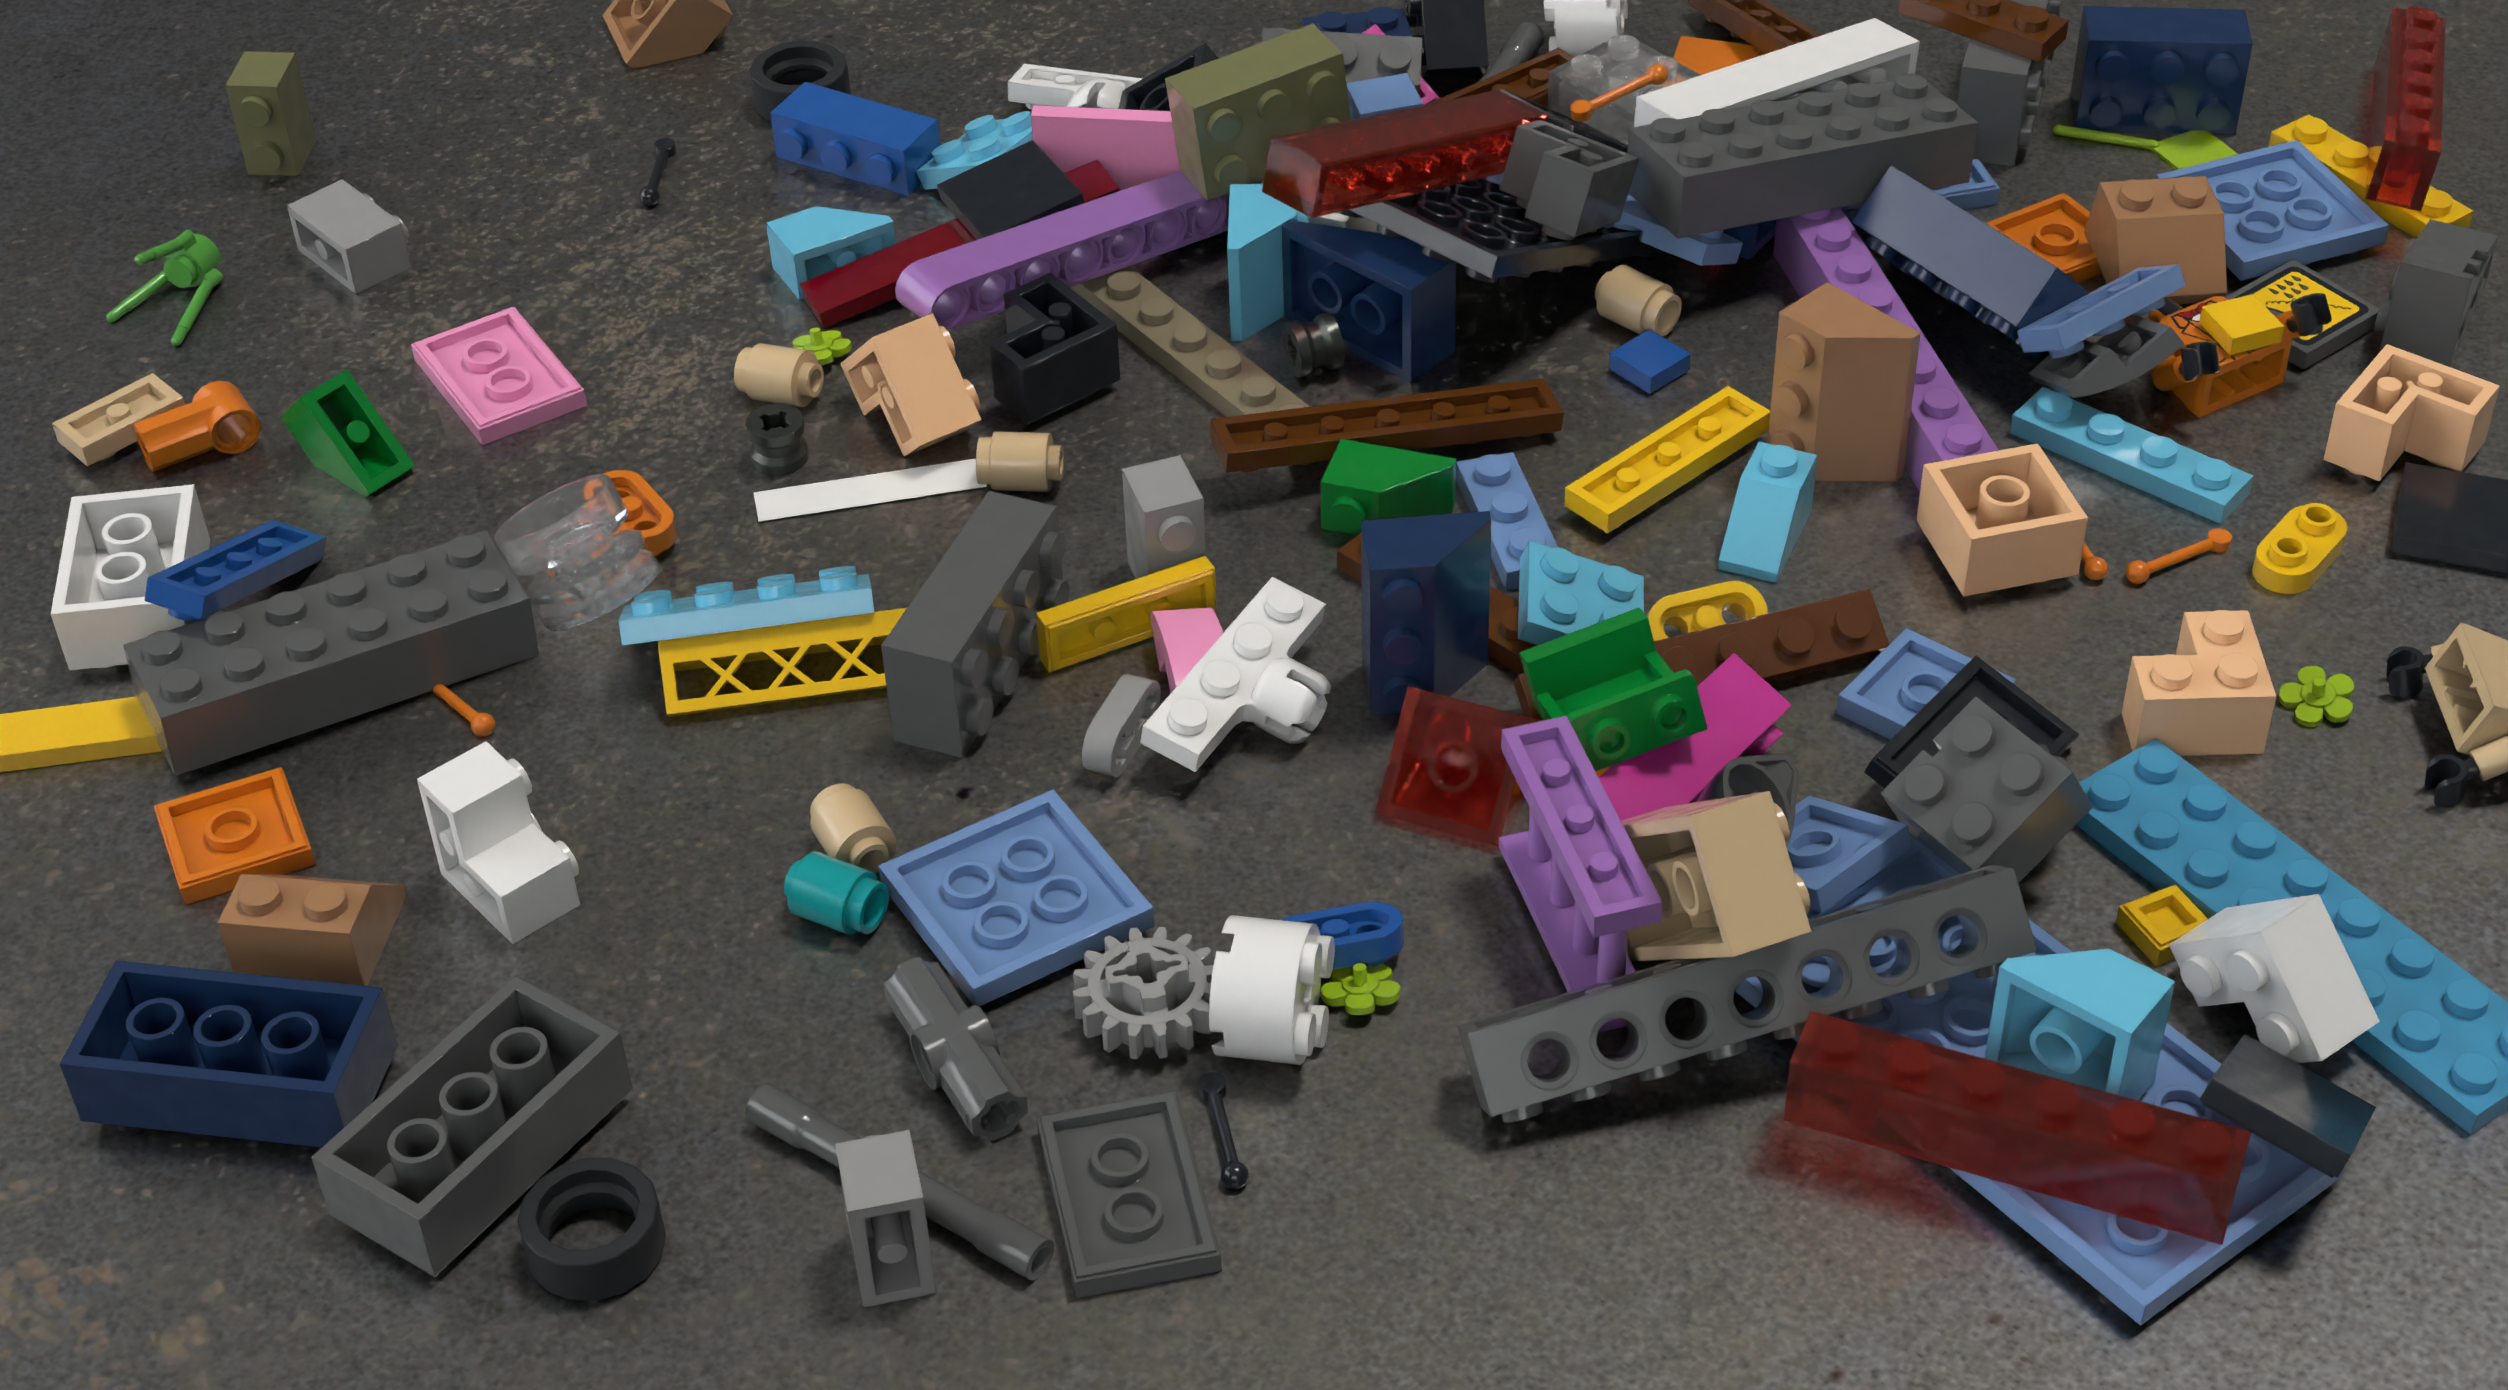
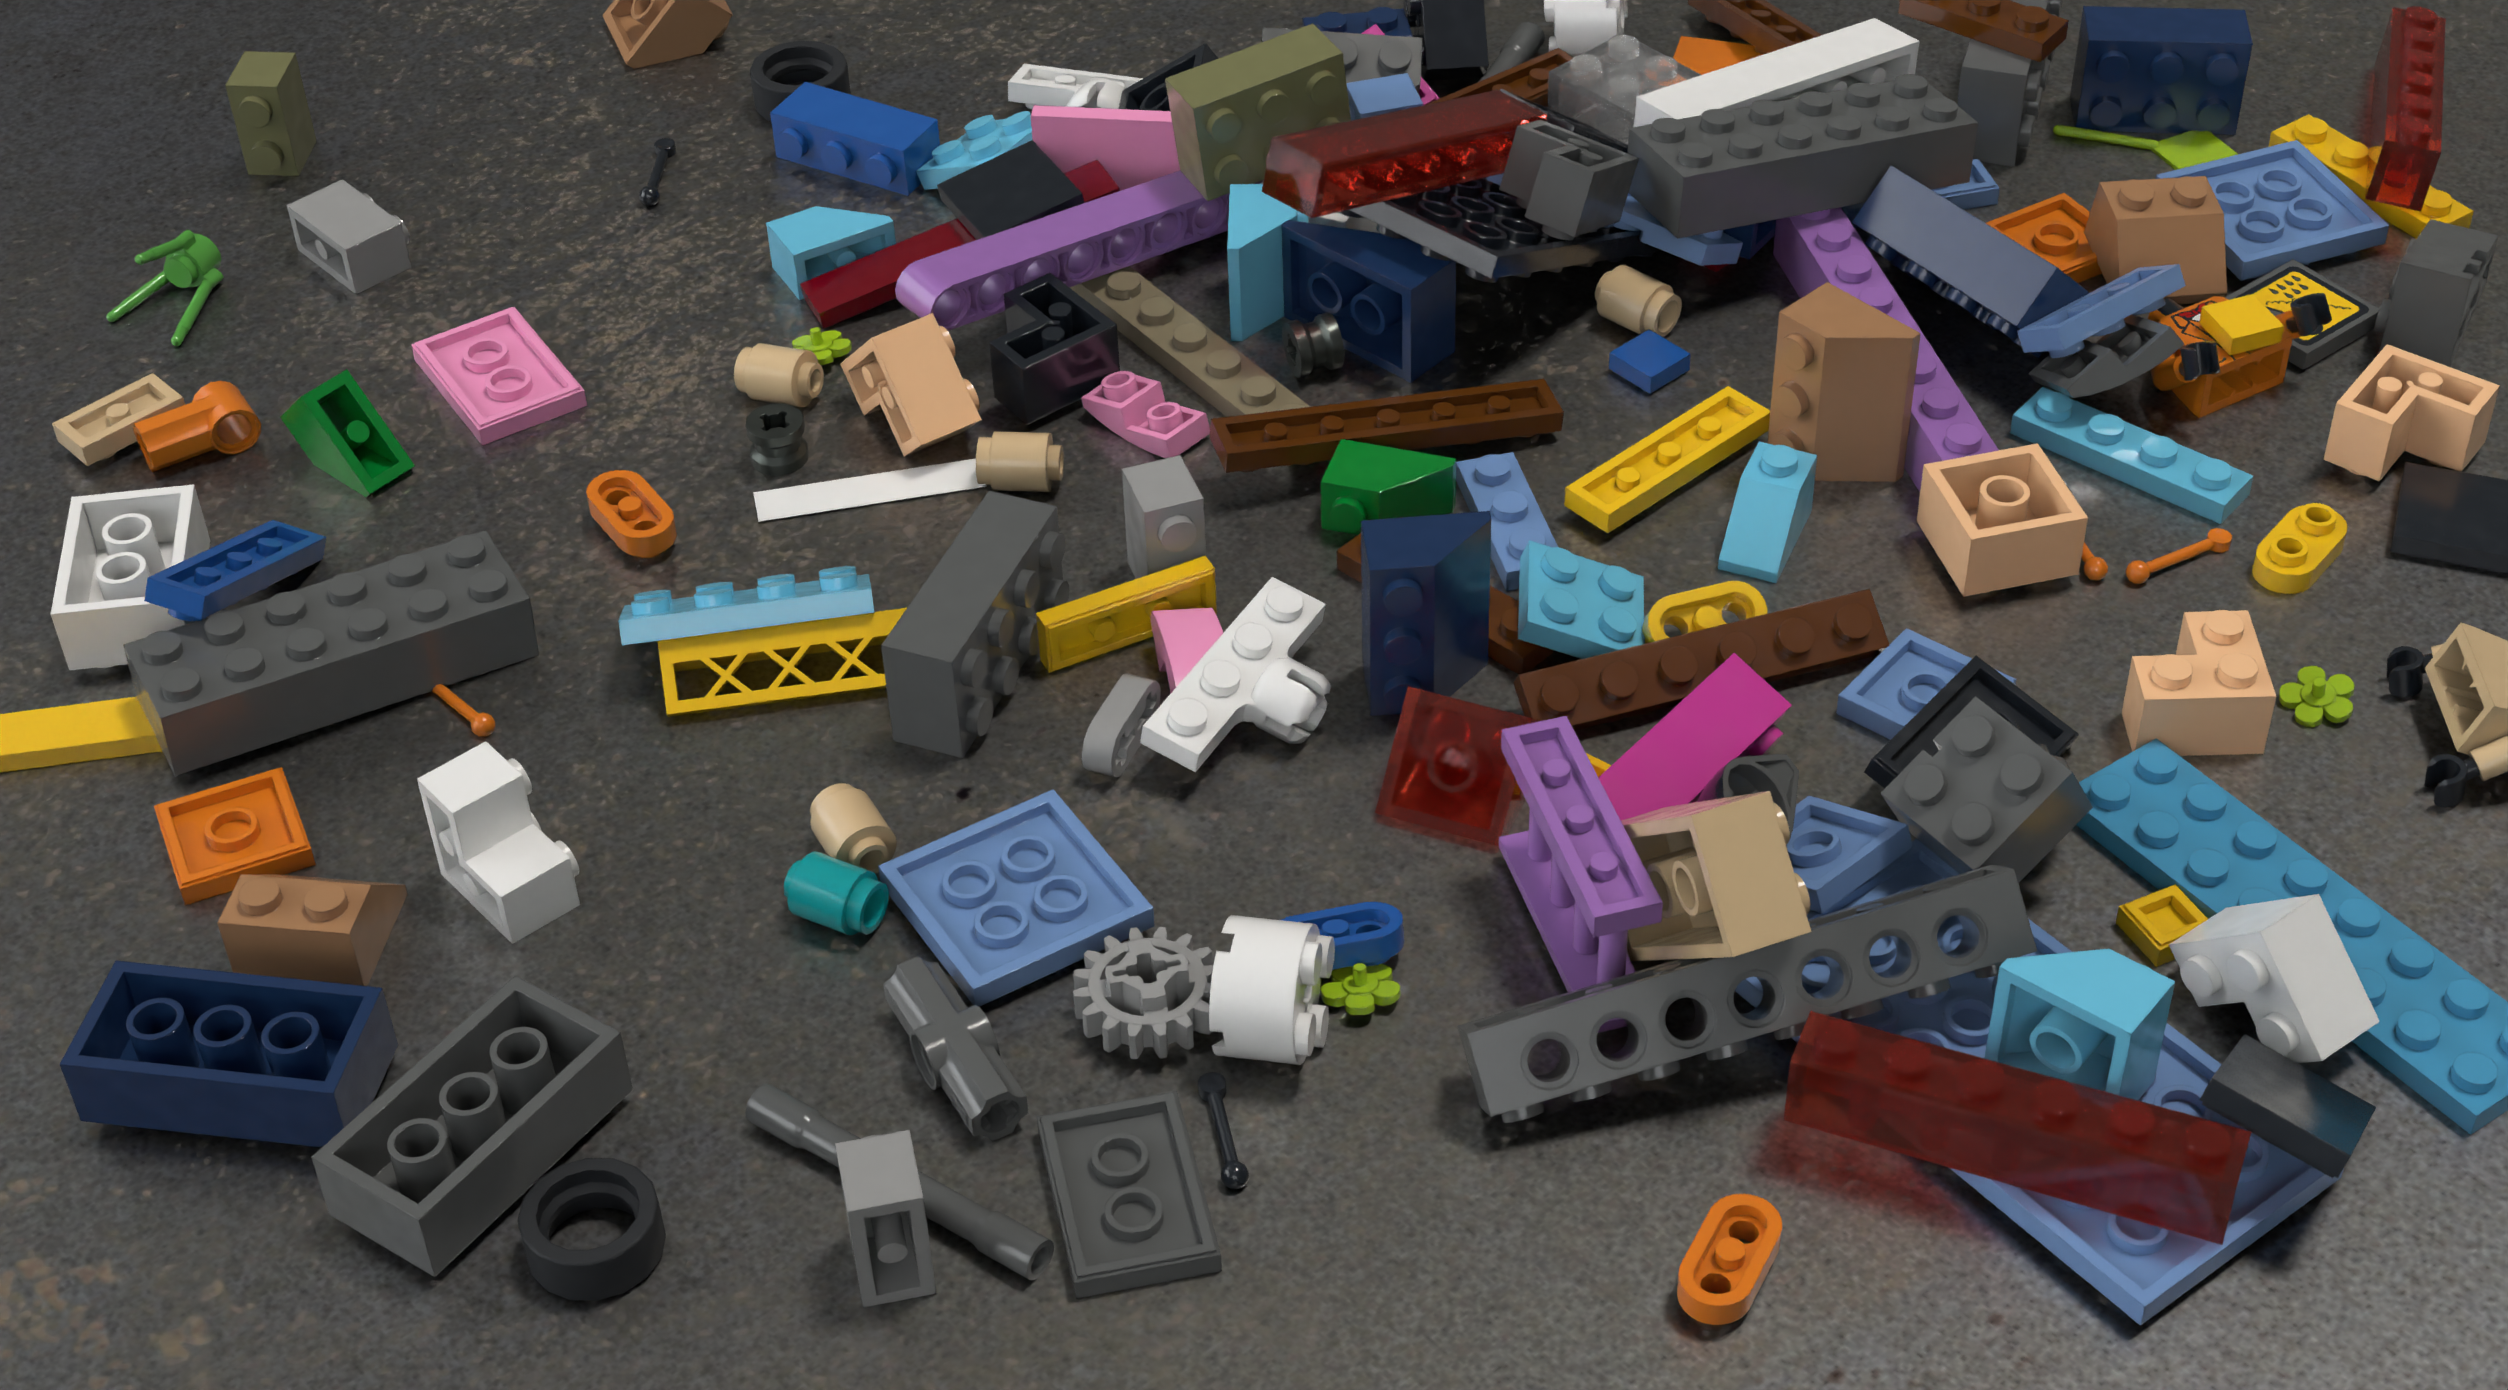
(579, 555): clear wheel -> none
(1138, 413): none -> bright pink slope
(1582, 109): orange hinge -> none
(1613, 689): green panel -> none
(1724, 1263): none -> orange plate

